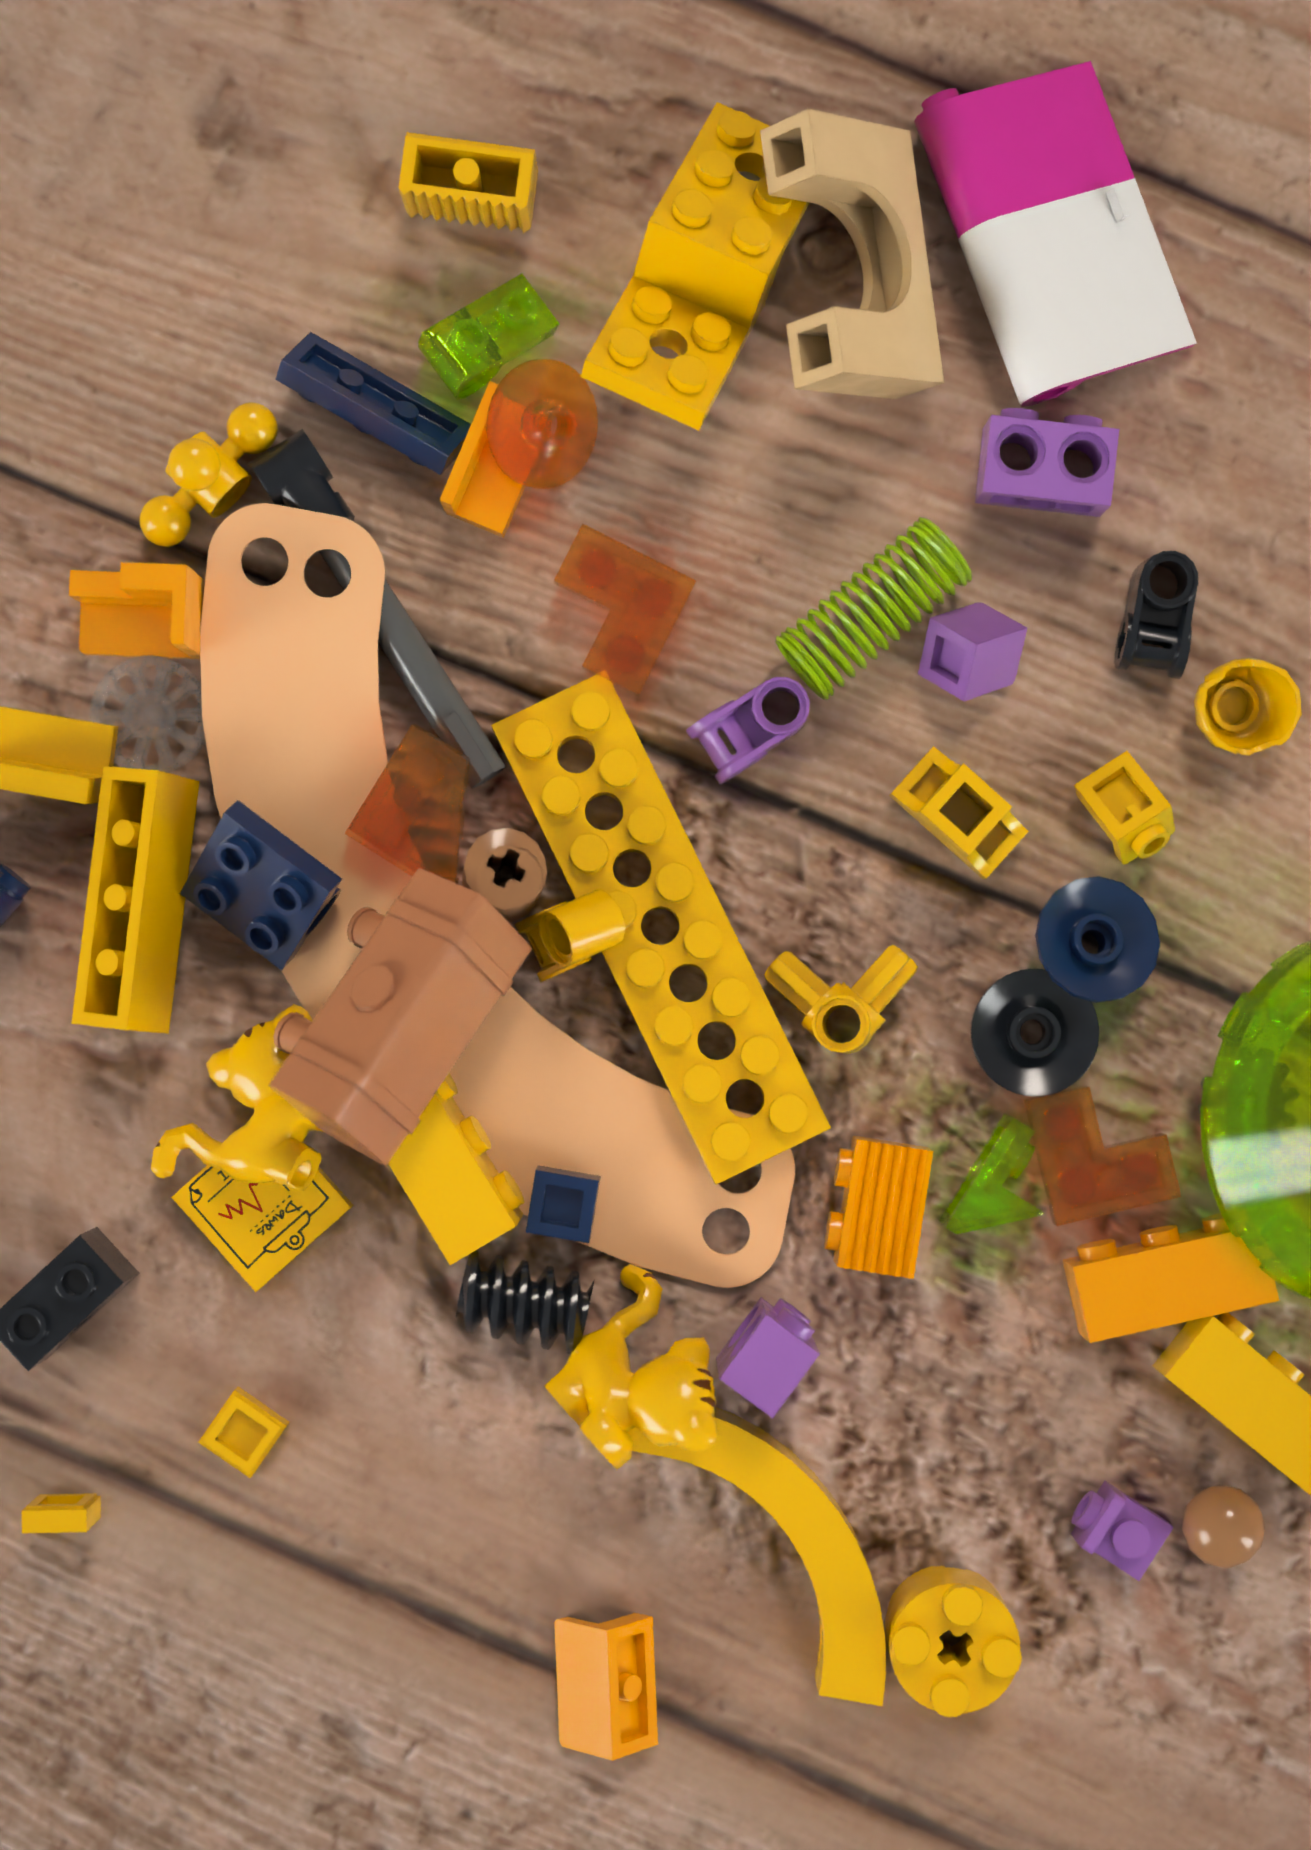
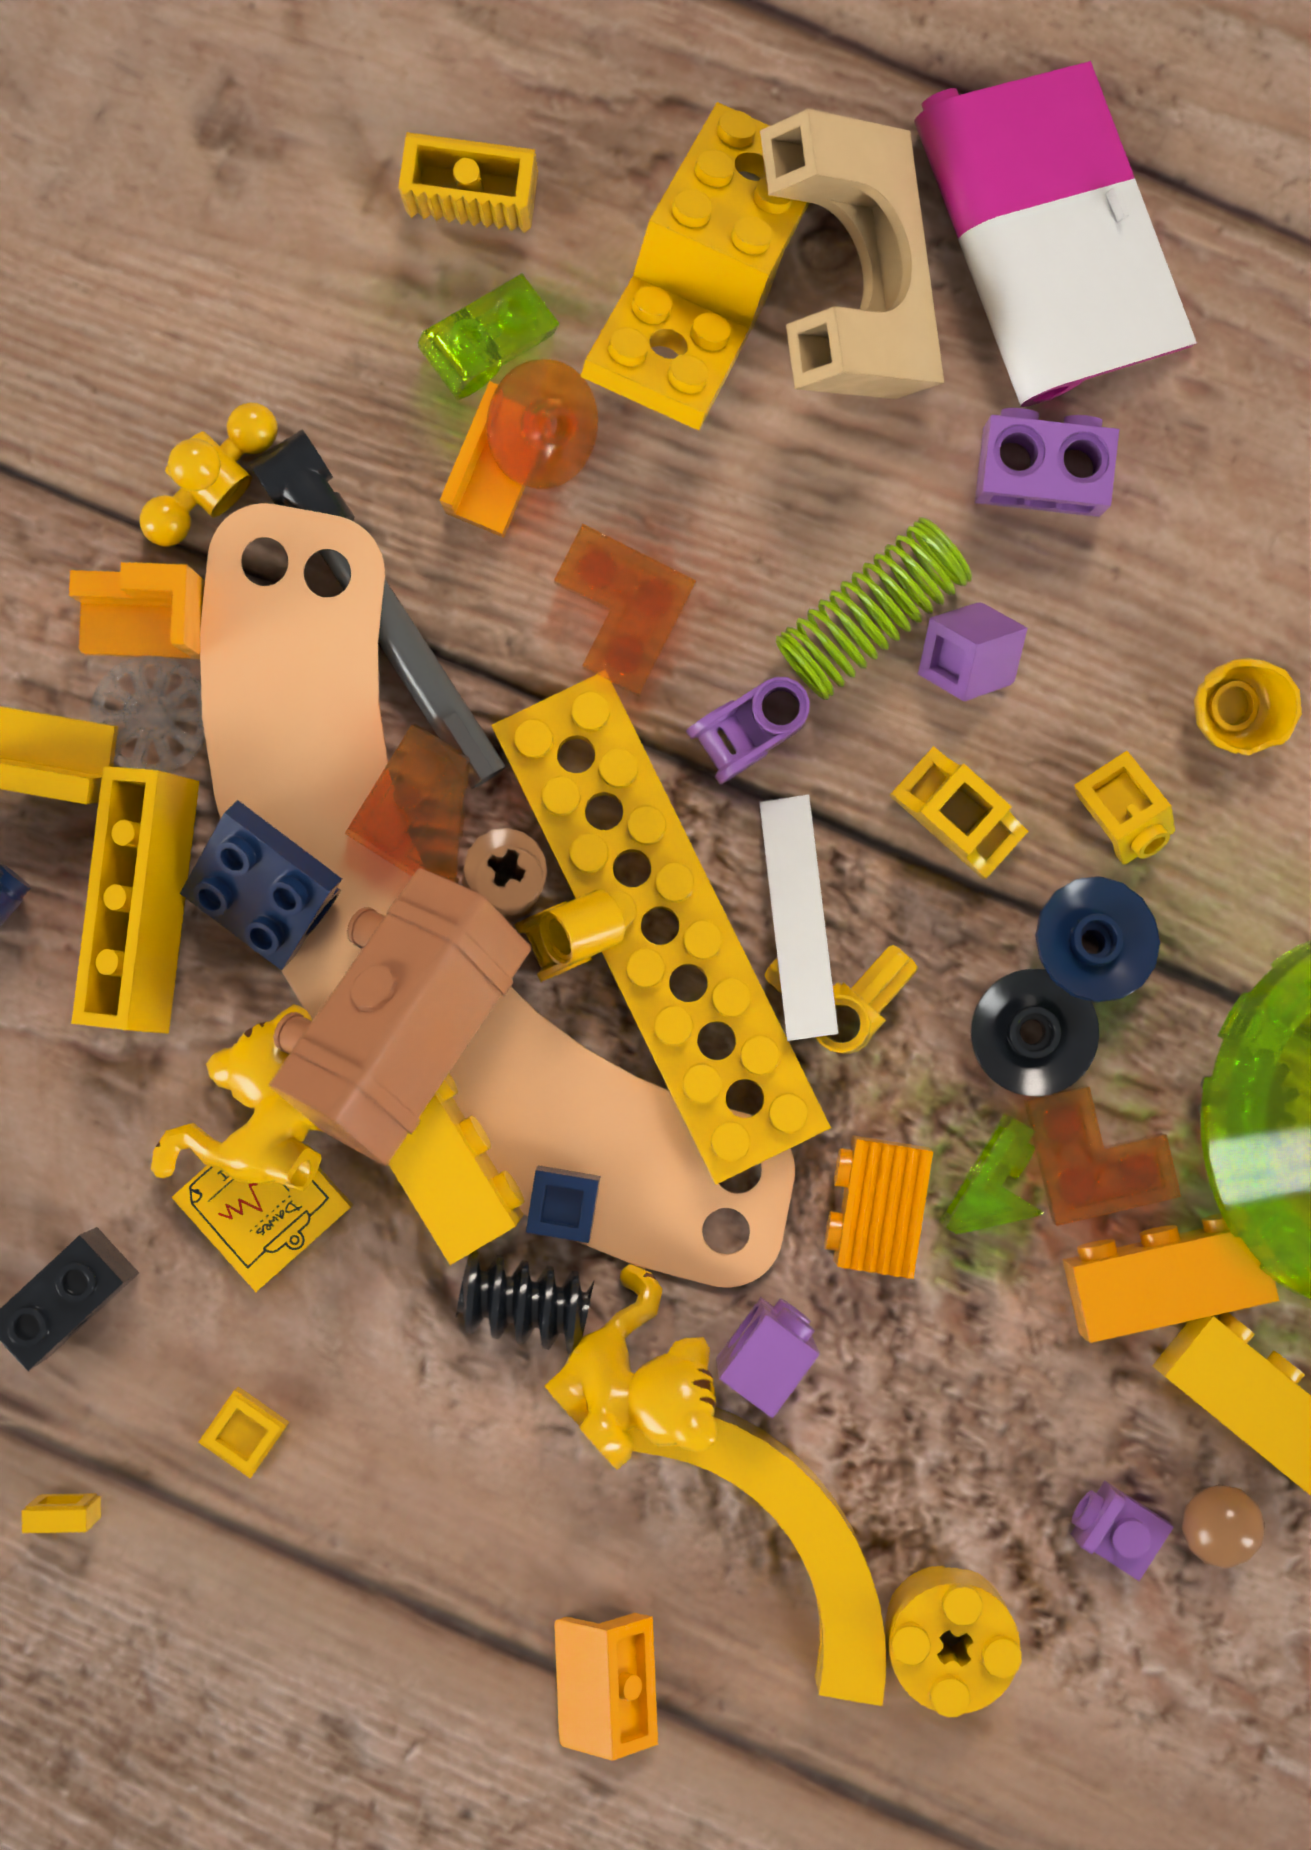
(373, 402): dark blue plate -> none
(798, 918): none -> white sticker
(1158, 620): black piece -> none

